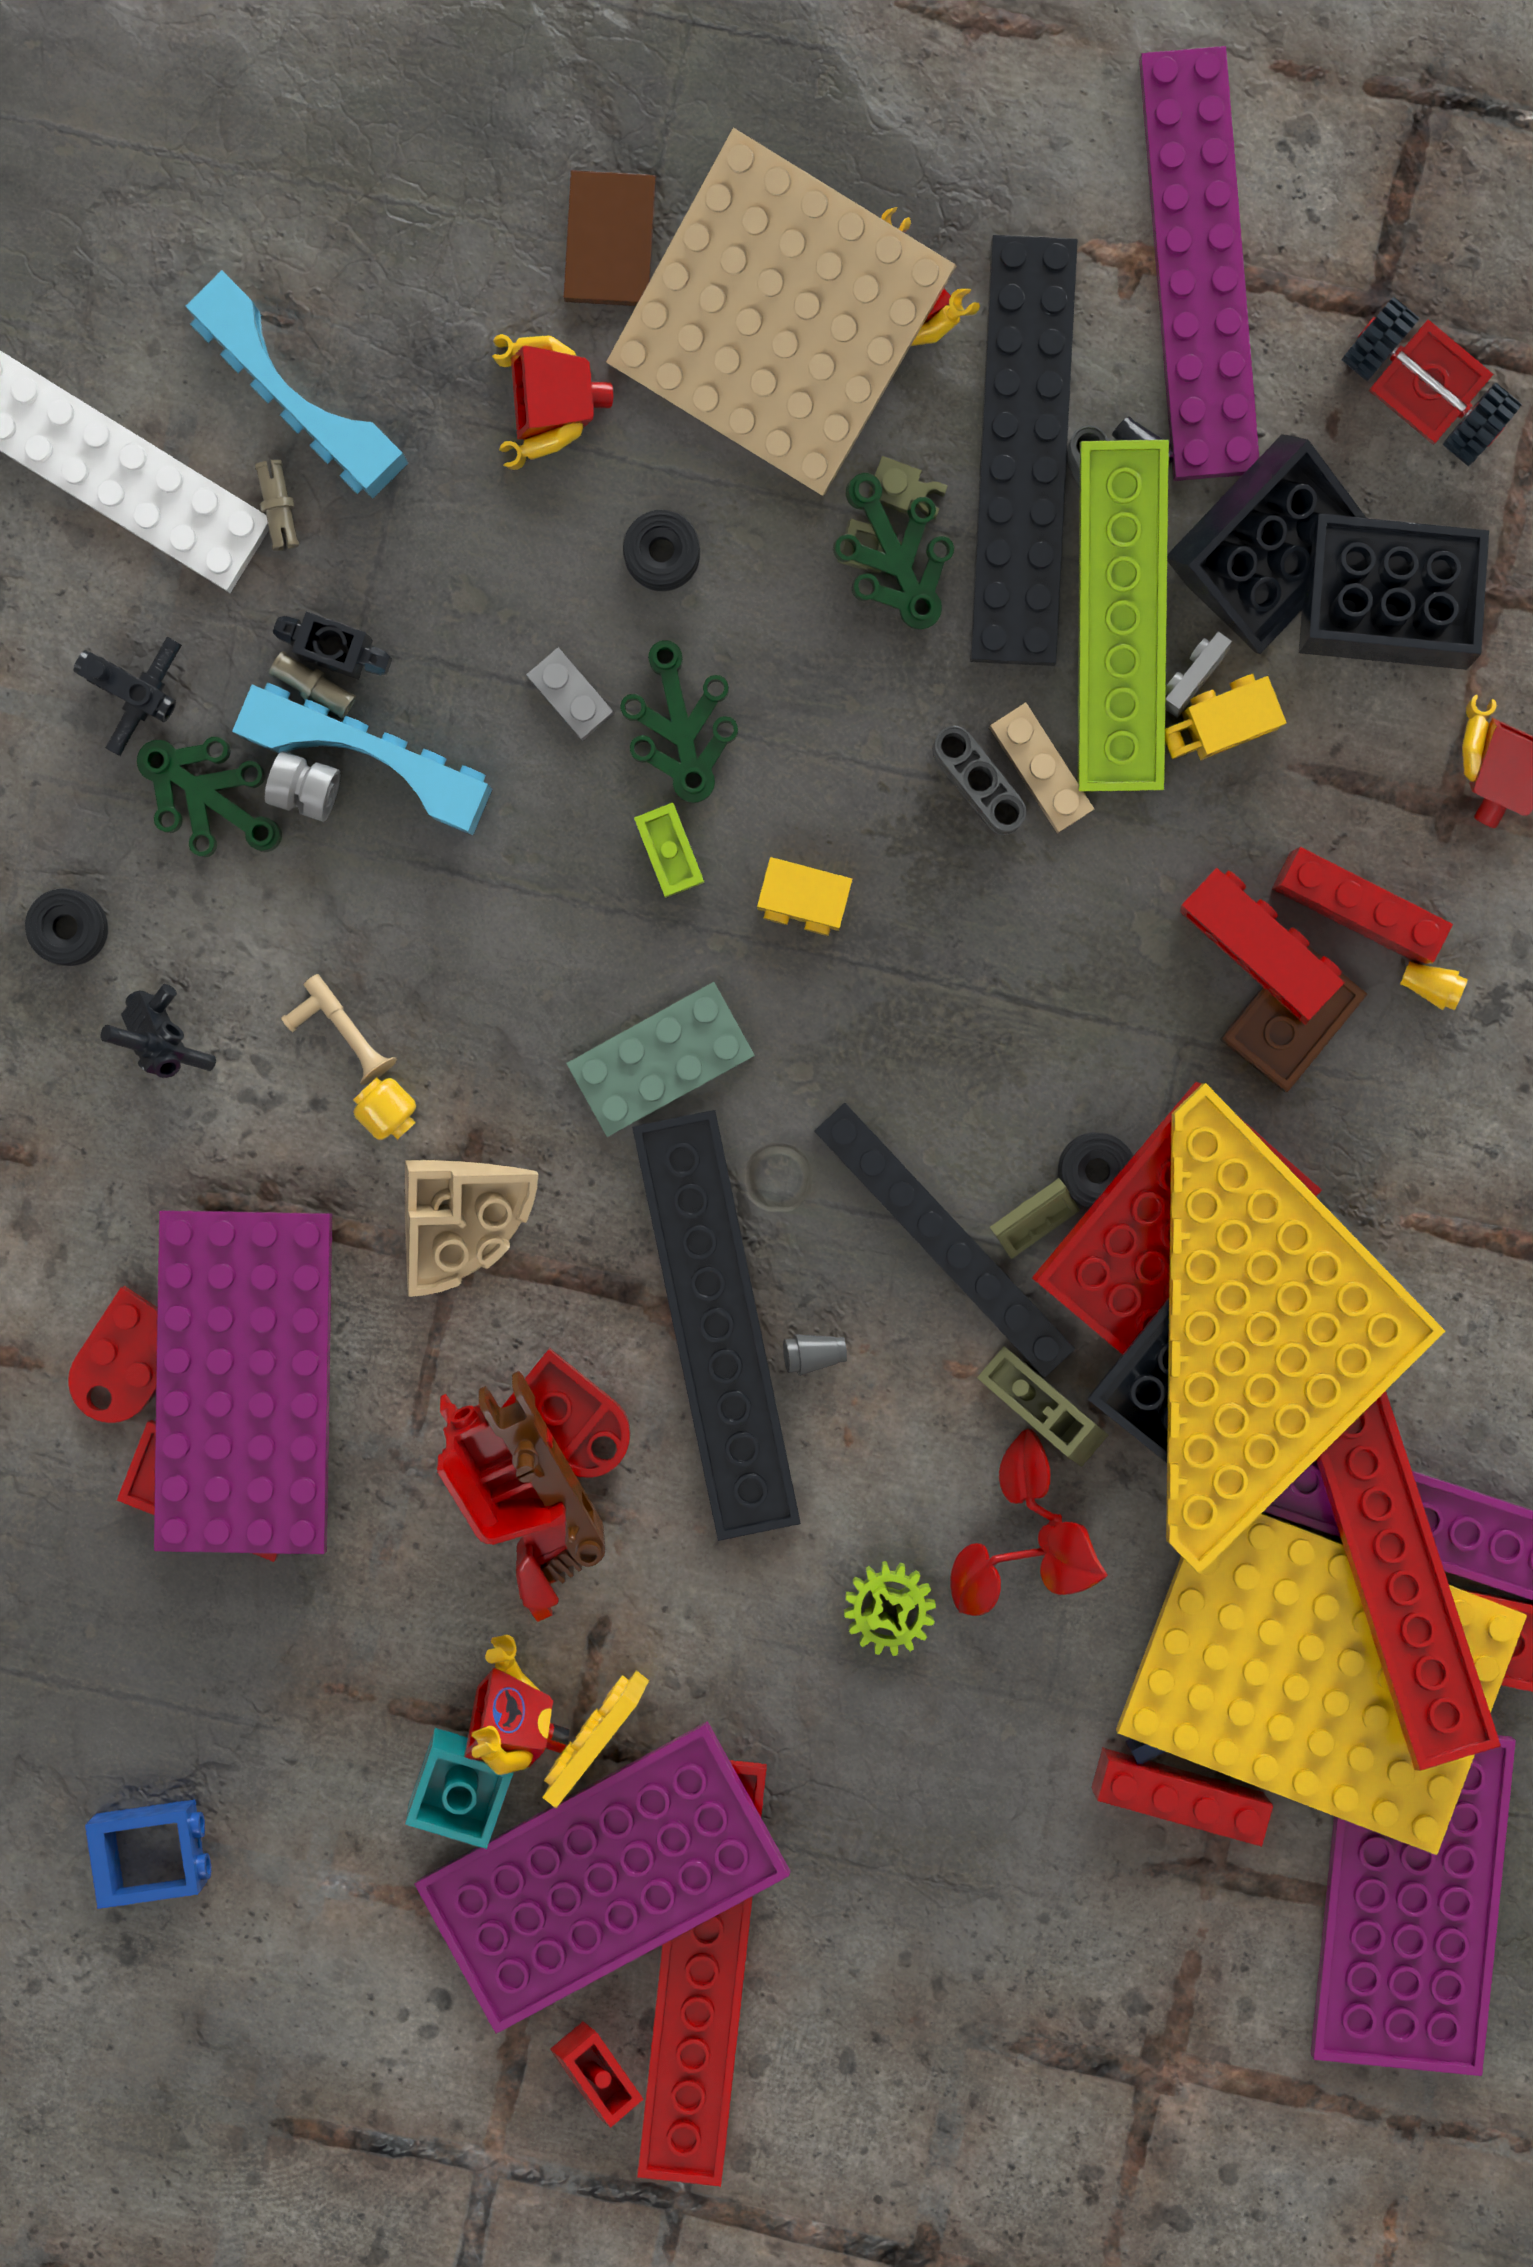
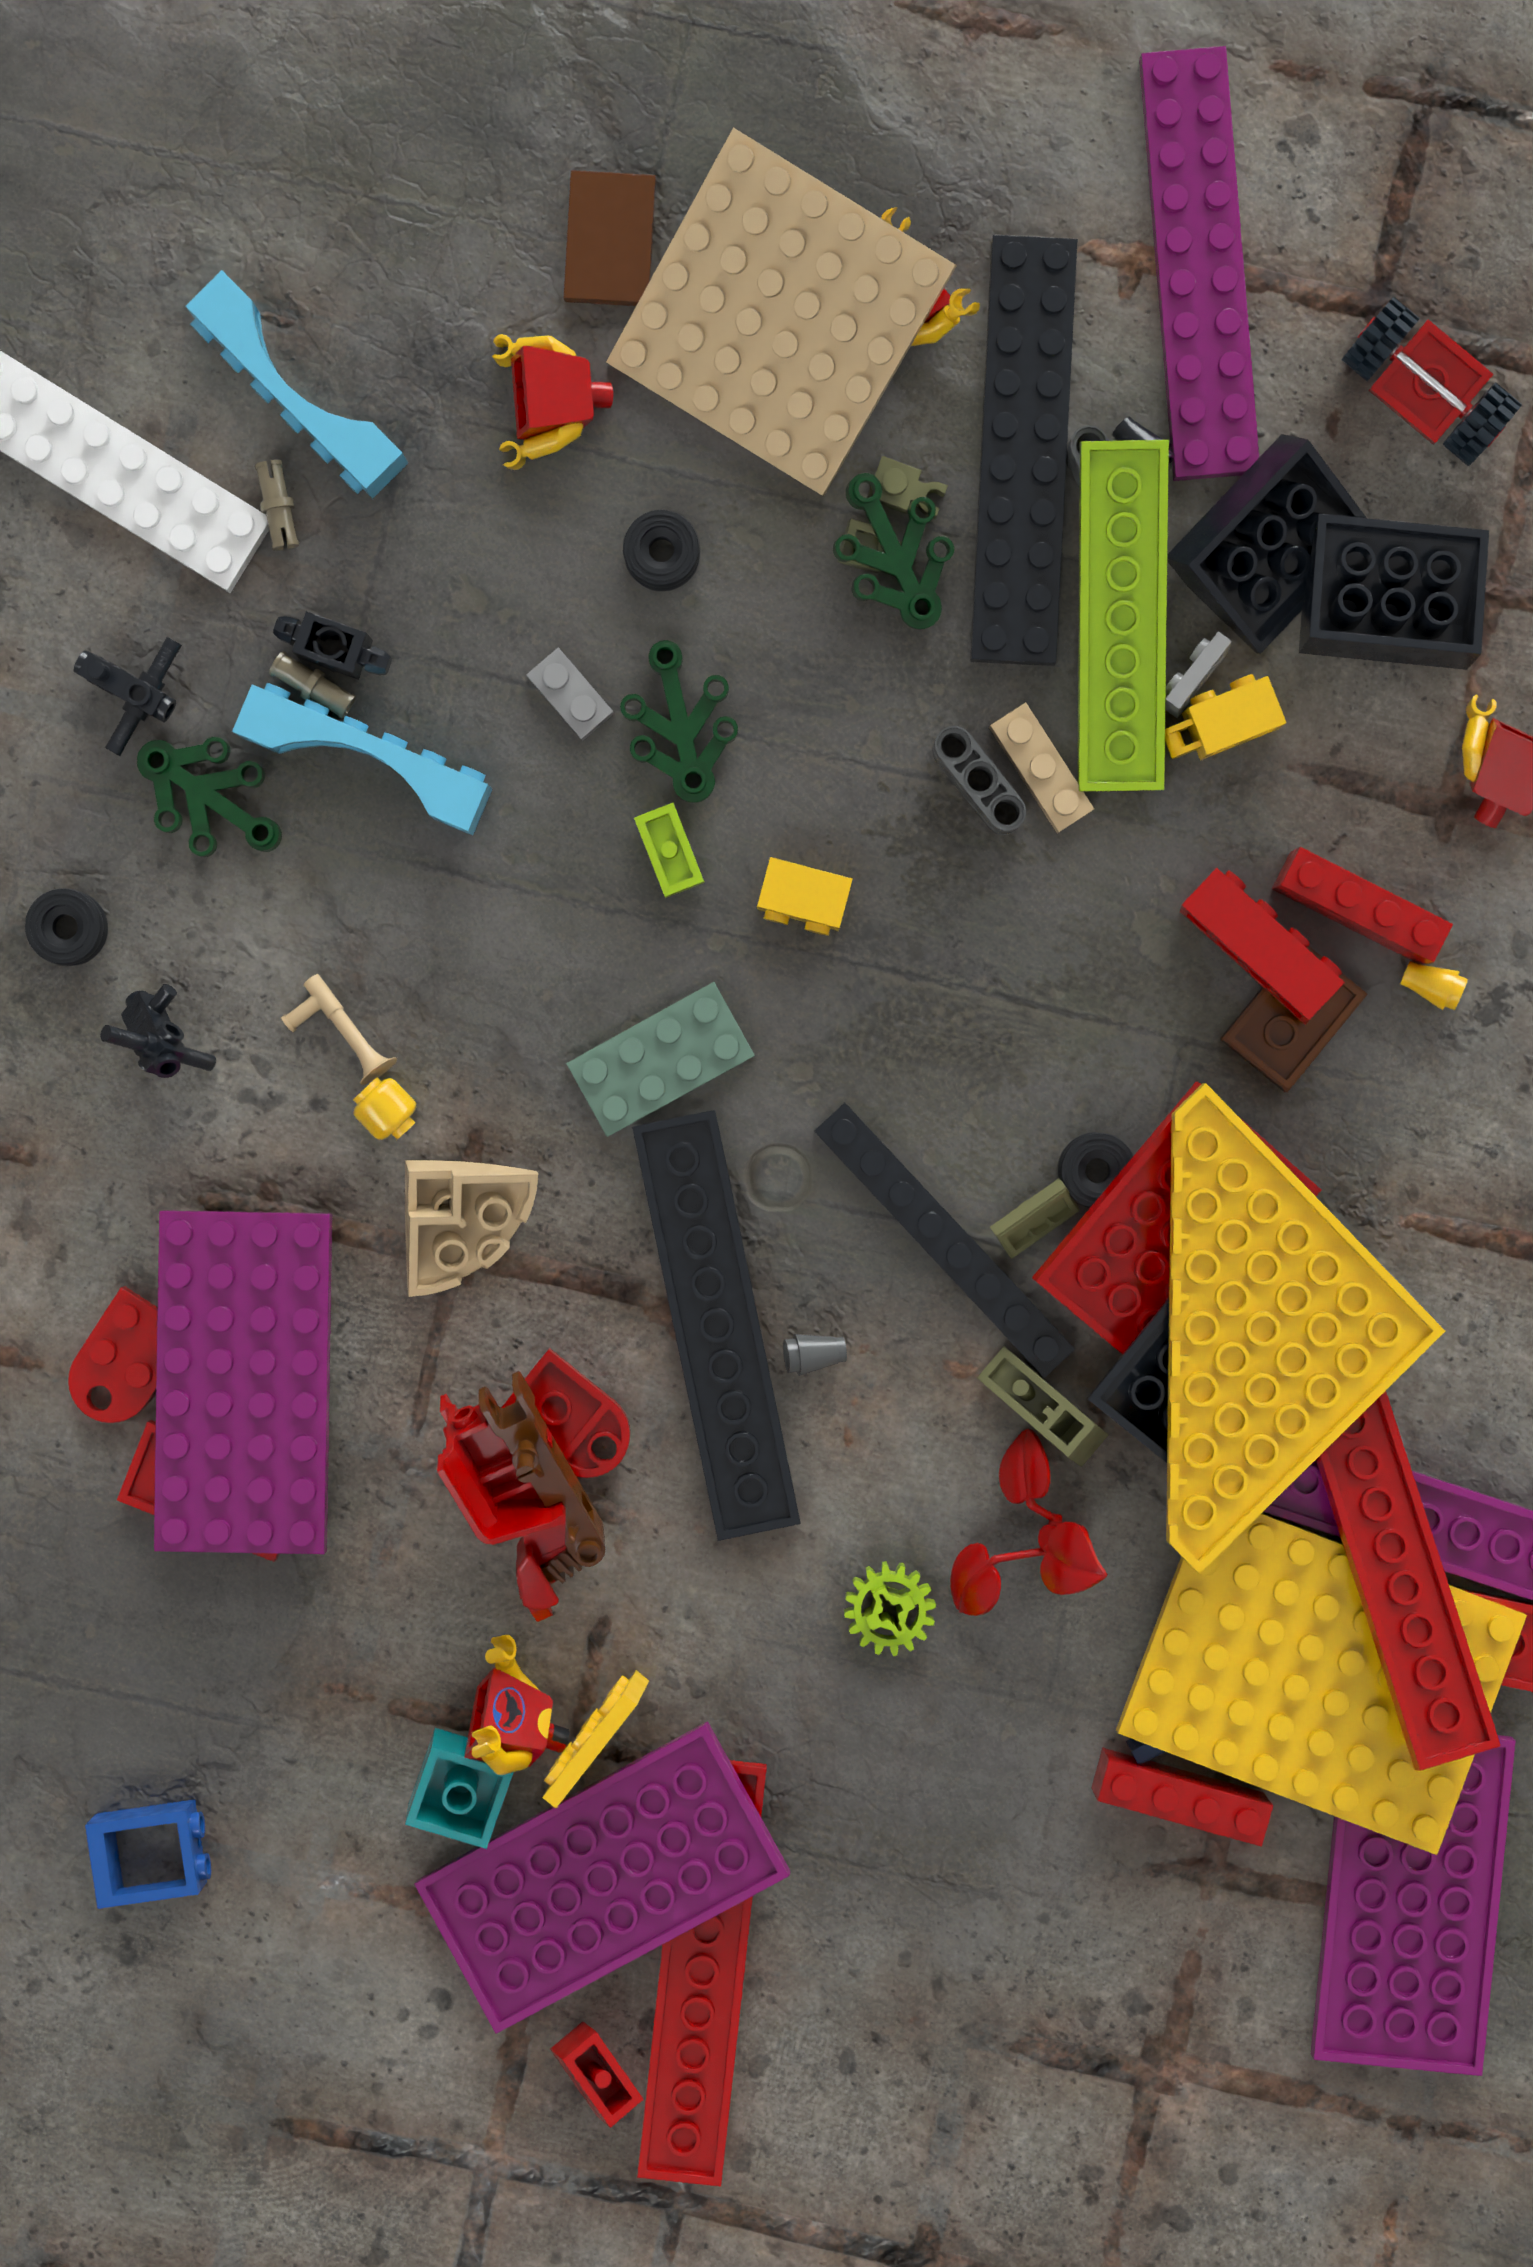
(306, 787): light grey wheel -> none

